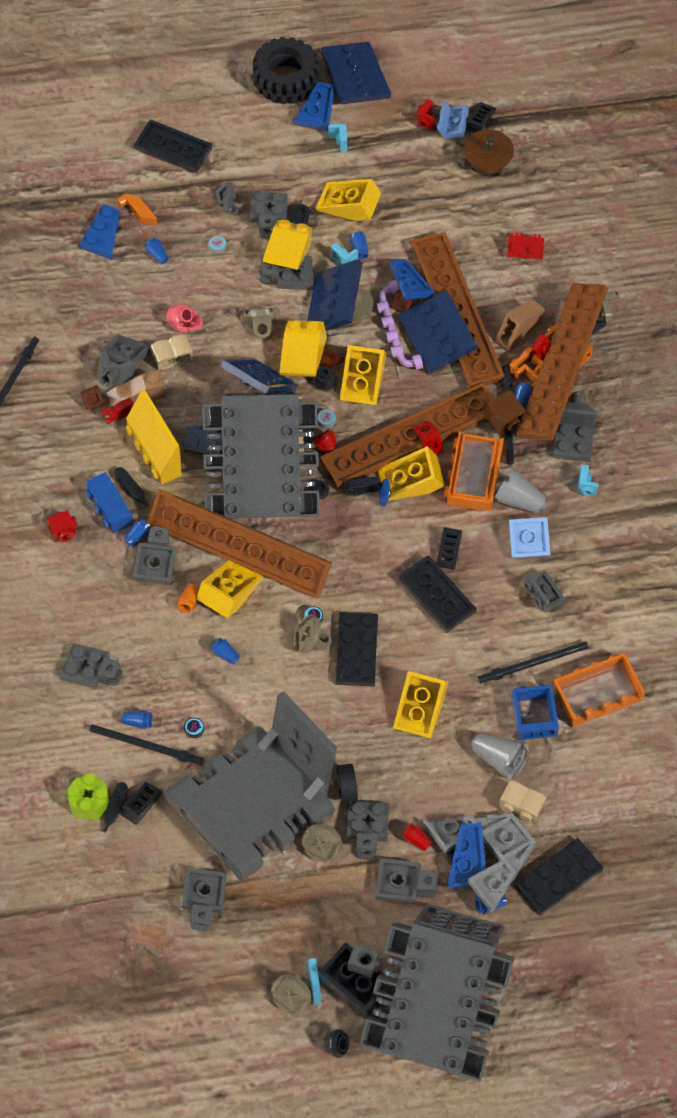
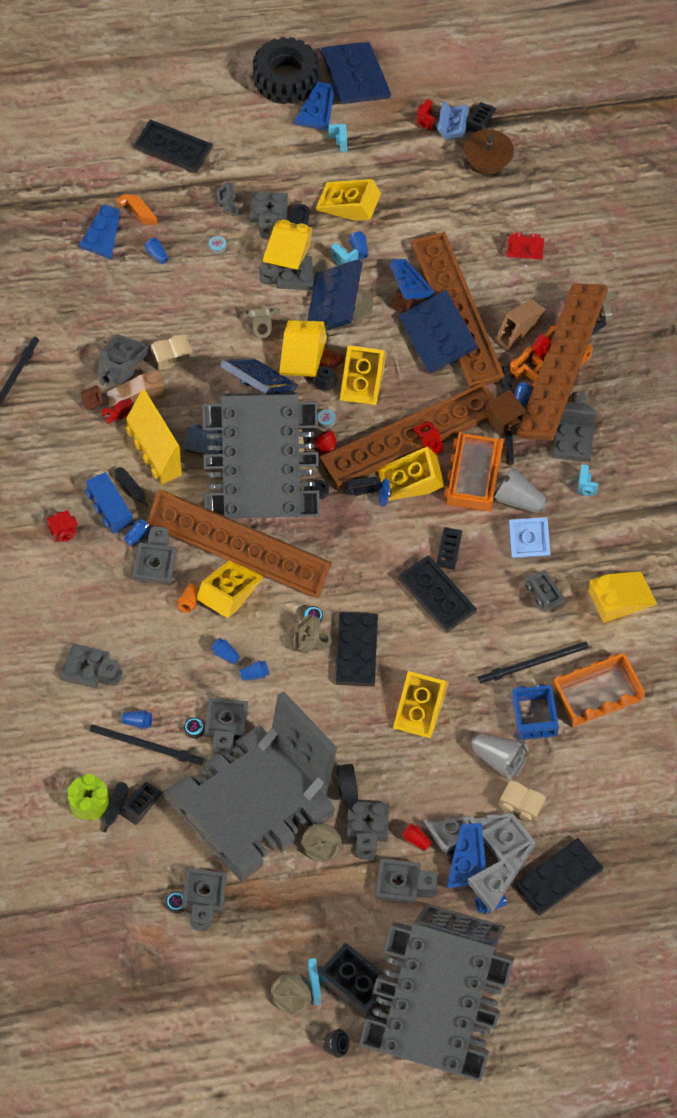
(174, 902): none -> black tile
(183, 318): coral head -> none
(225, 732): none -> dark grey plate
(257, 670): none -> blue cone
(359, 953): dark grey brick -> none
(392, 335): lavender bar -> none
(620, 594): none -> yellow slope

